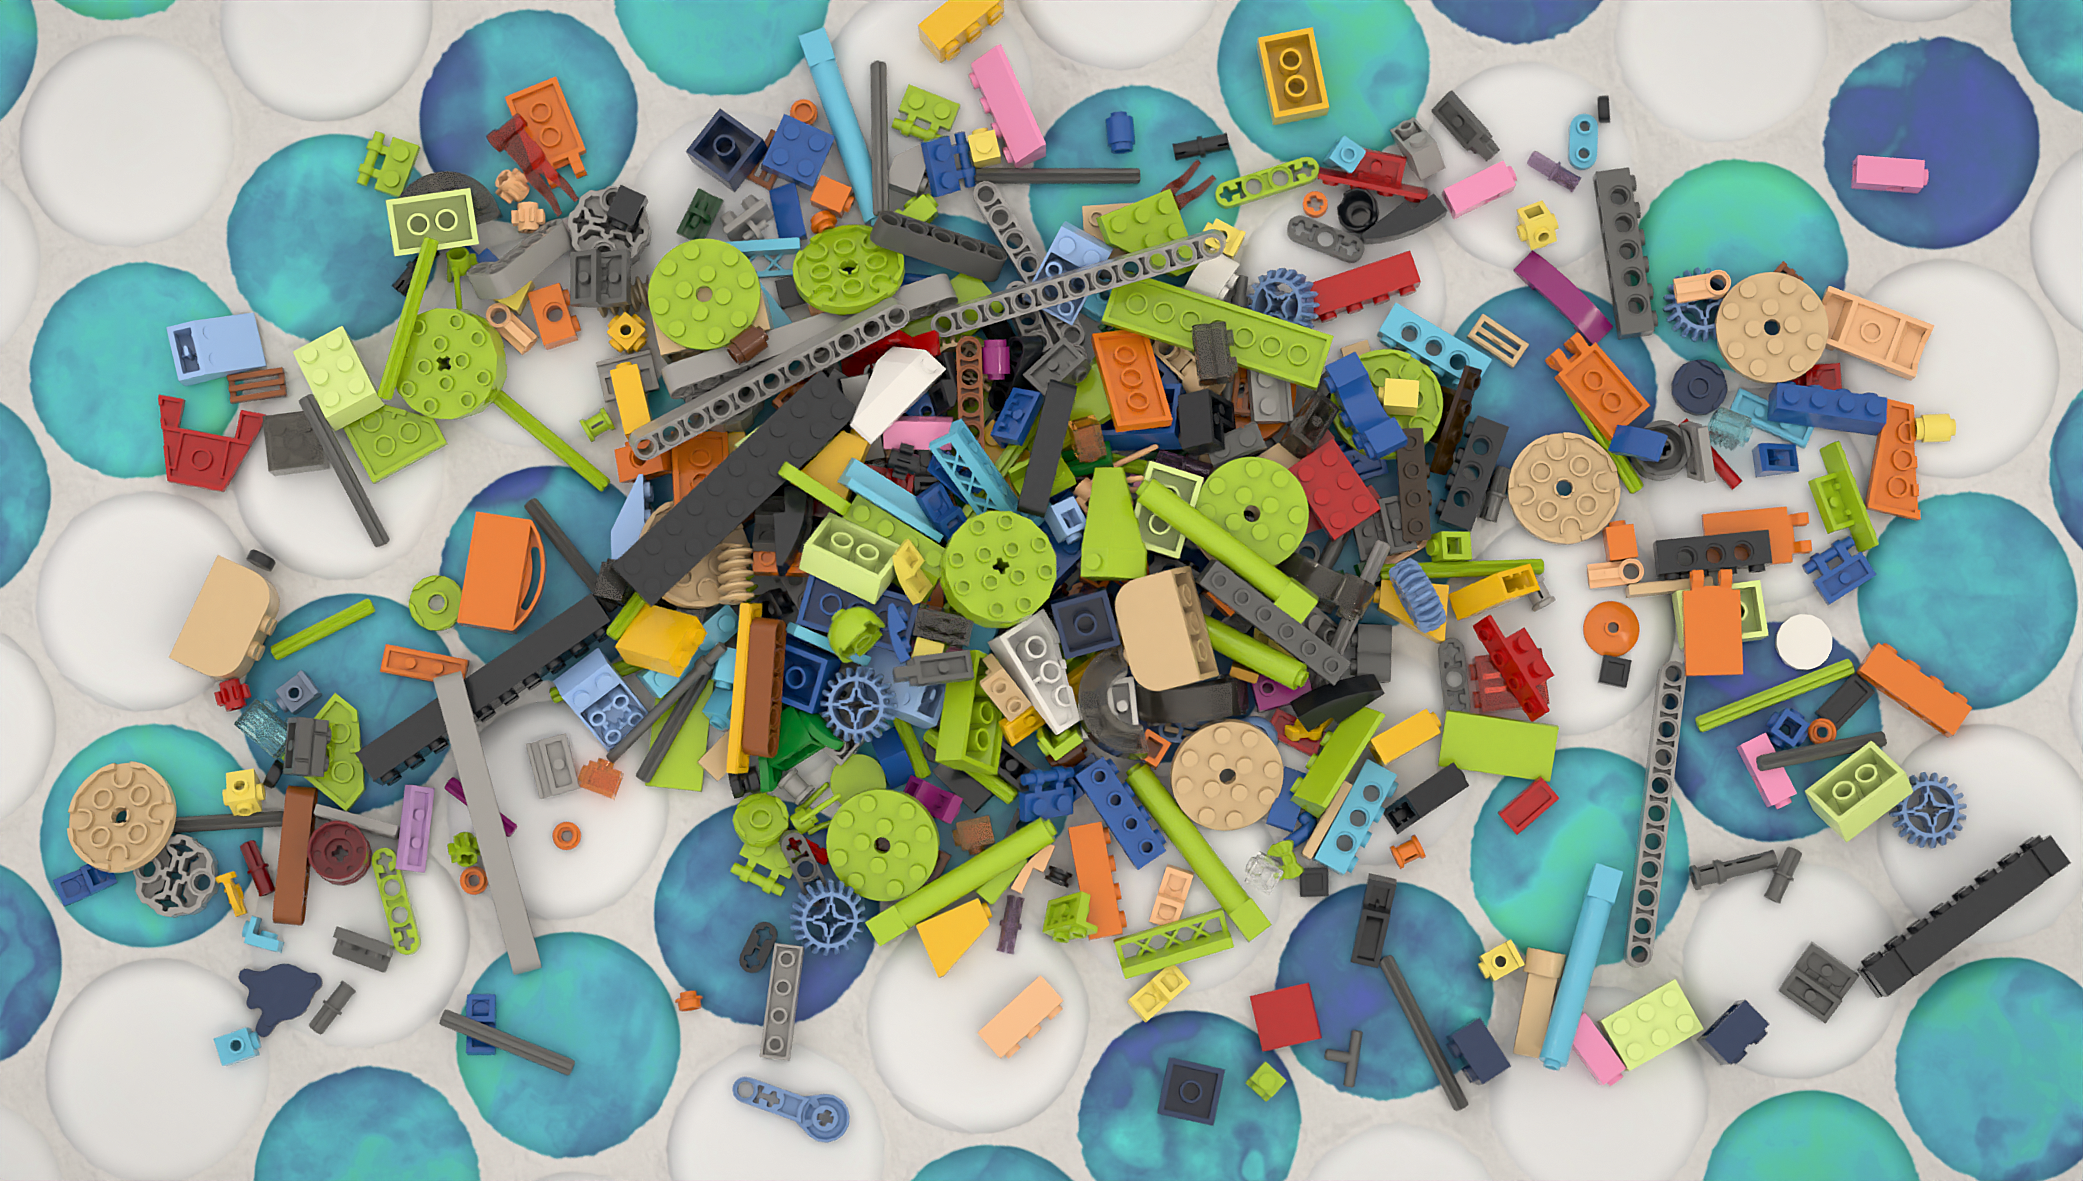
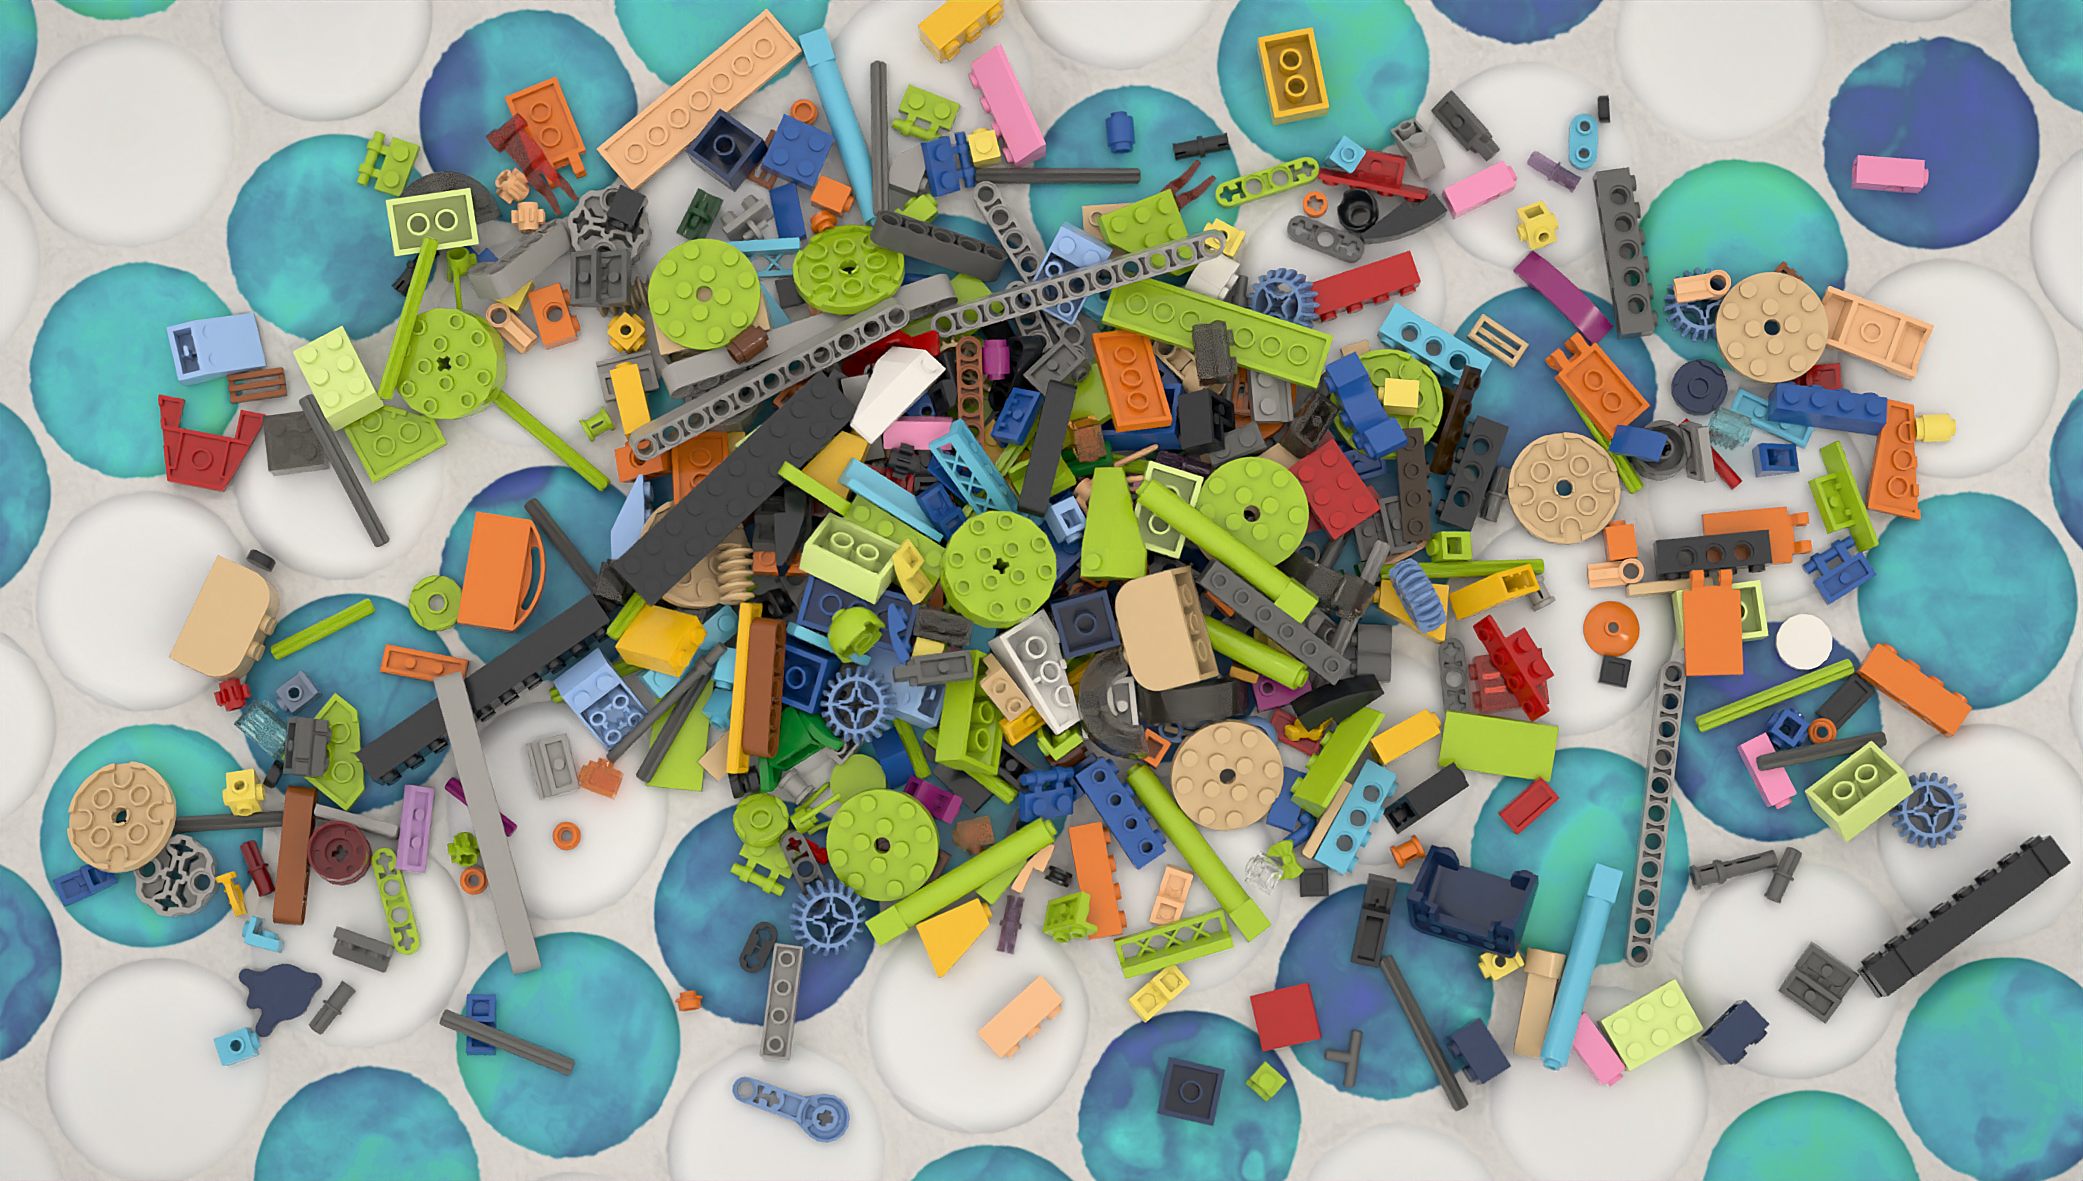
(687, 107): none -> light nougat plate
(1470, 904): none -> dark blue windscreen

